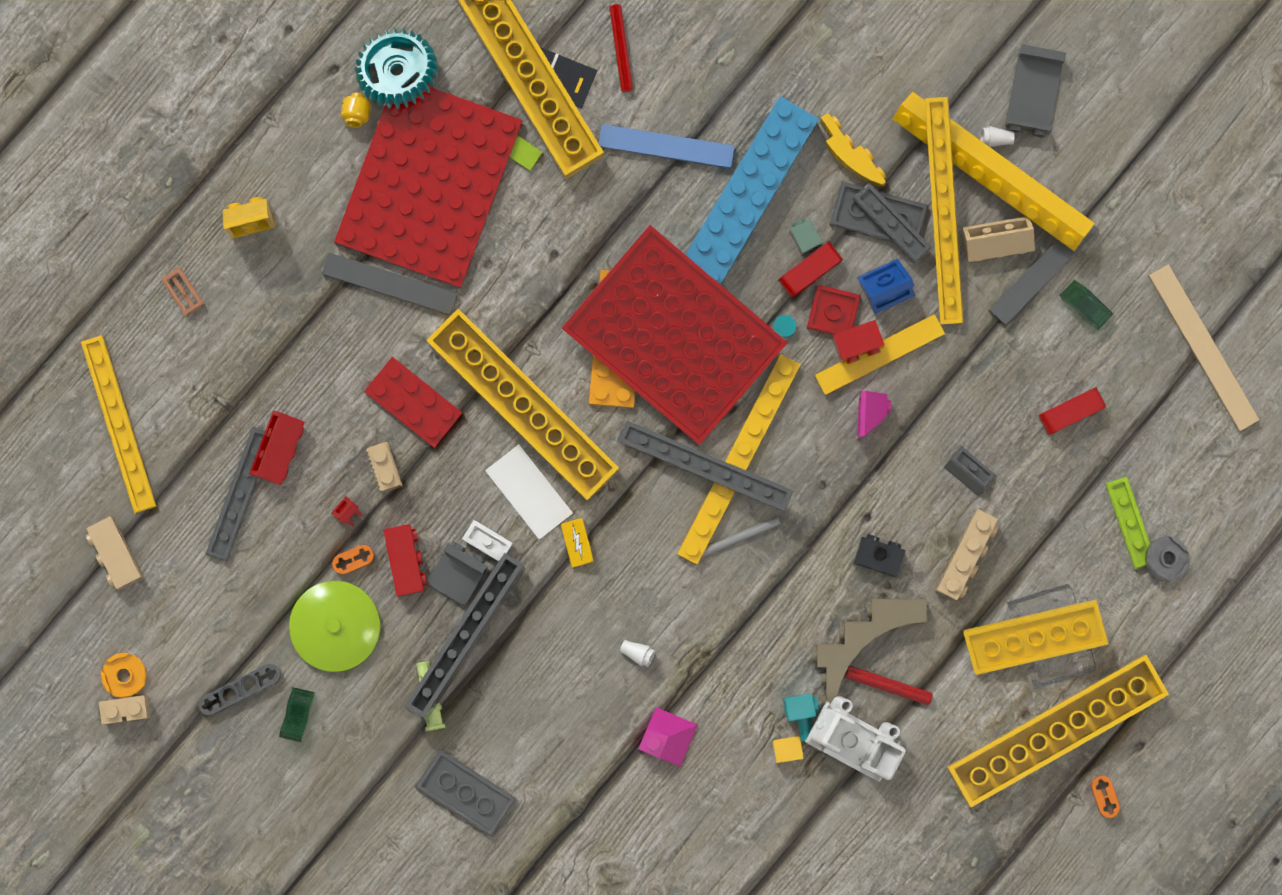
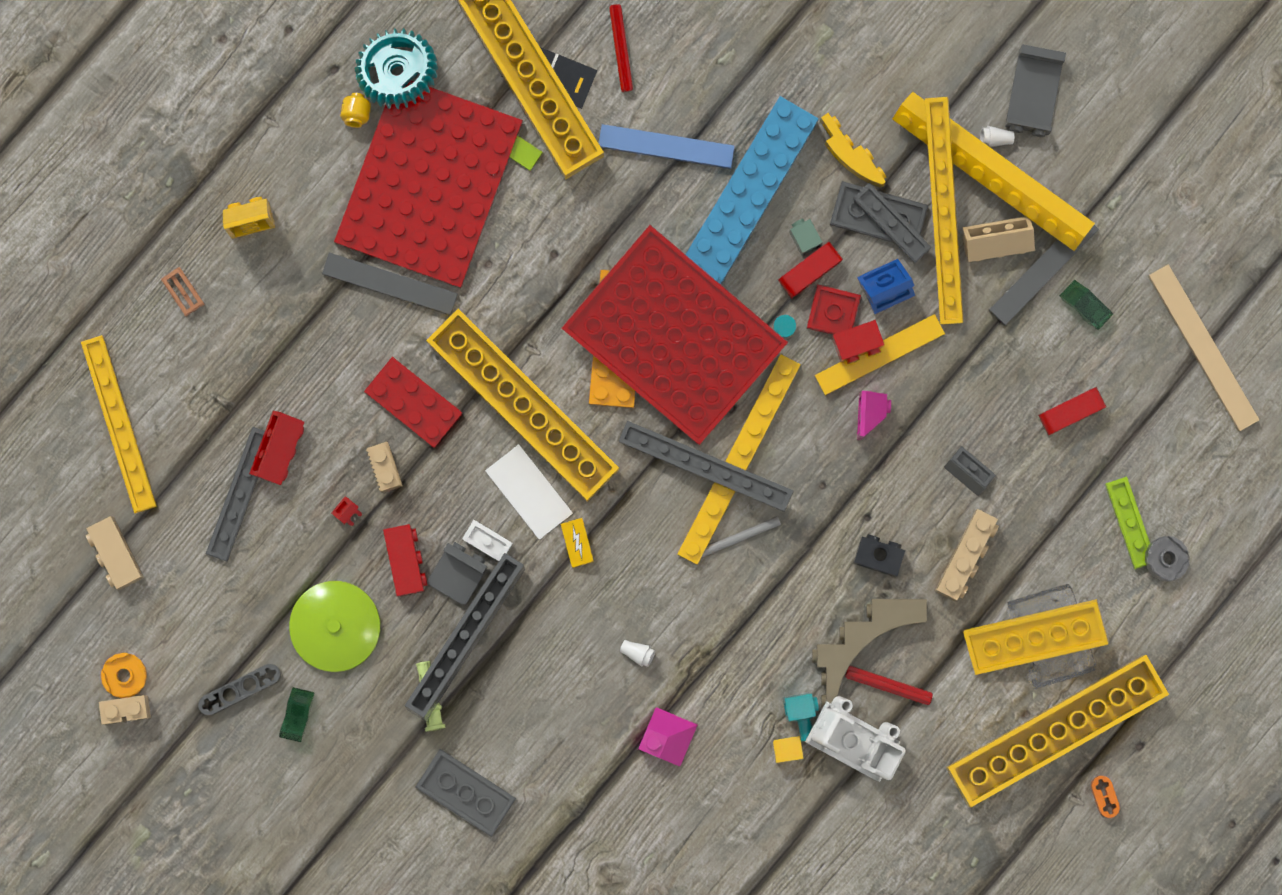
(350, 554): orange beam -> none

